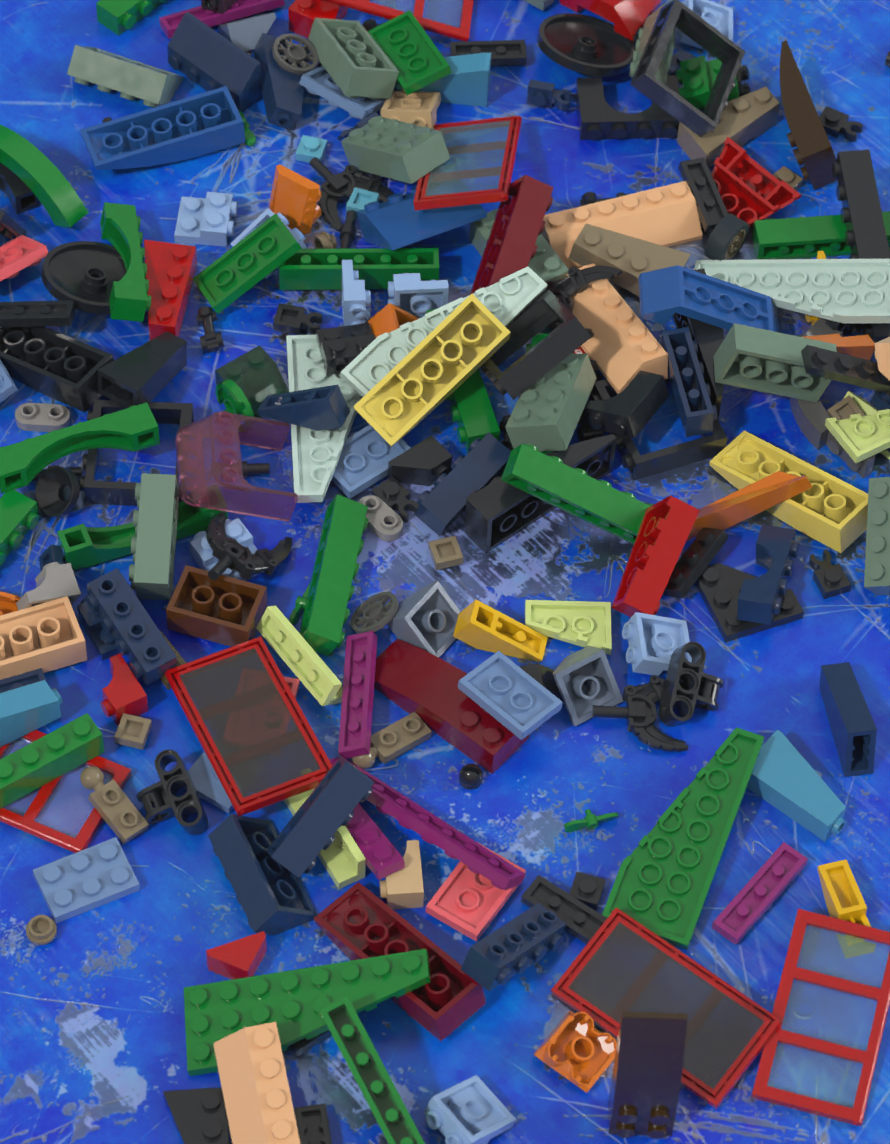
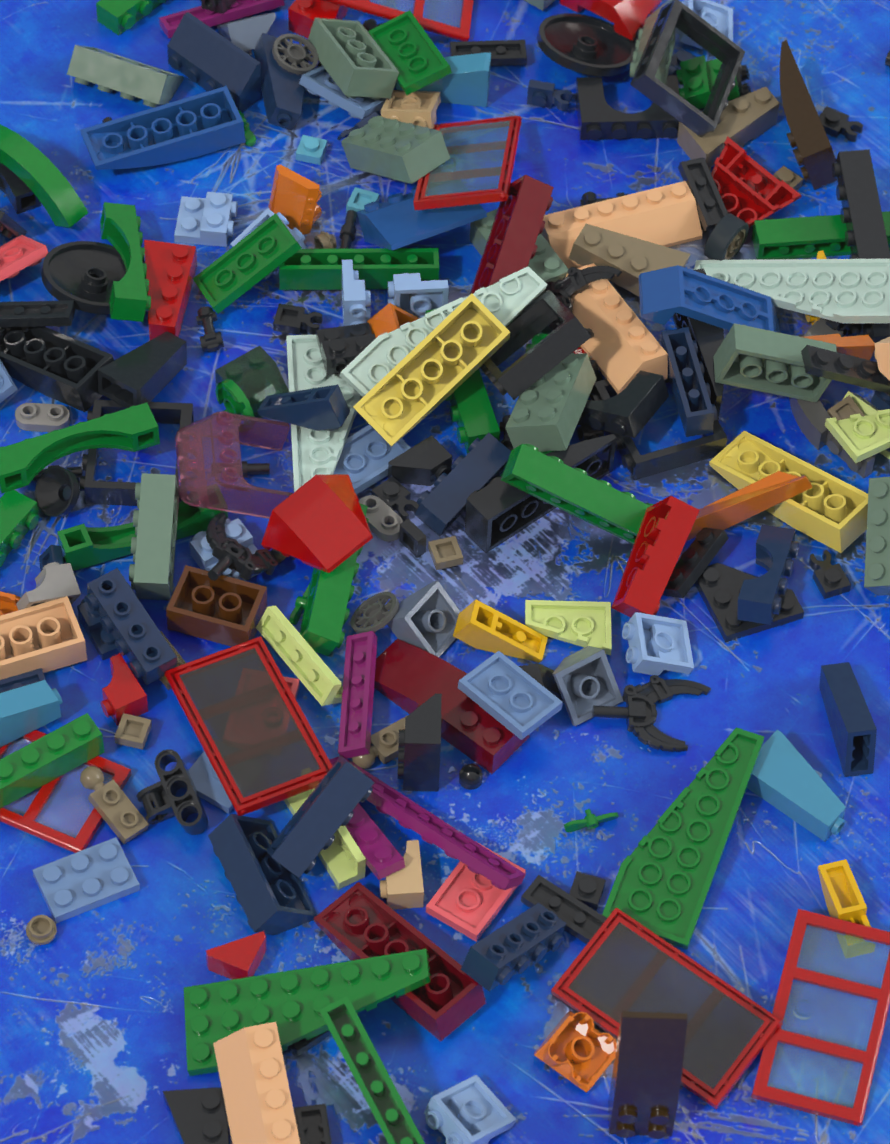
(319, 523): none -> red wedge
(340, 187): black bar -> none
(412, 538): none -> black tile
(421, 747): none -> black slope
(700, 689): black piece -> none
(759, 893): magenta plate -> none

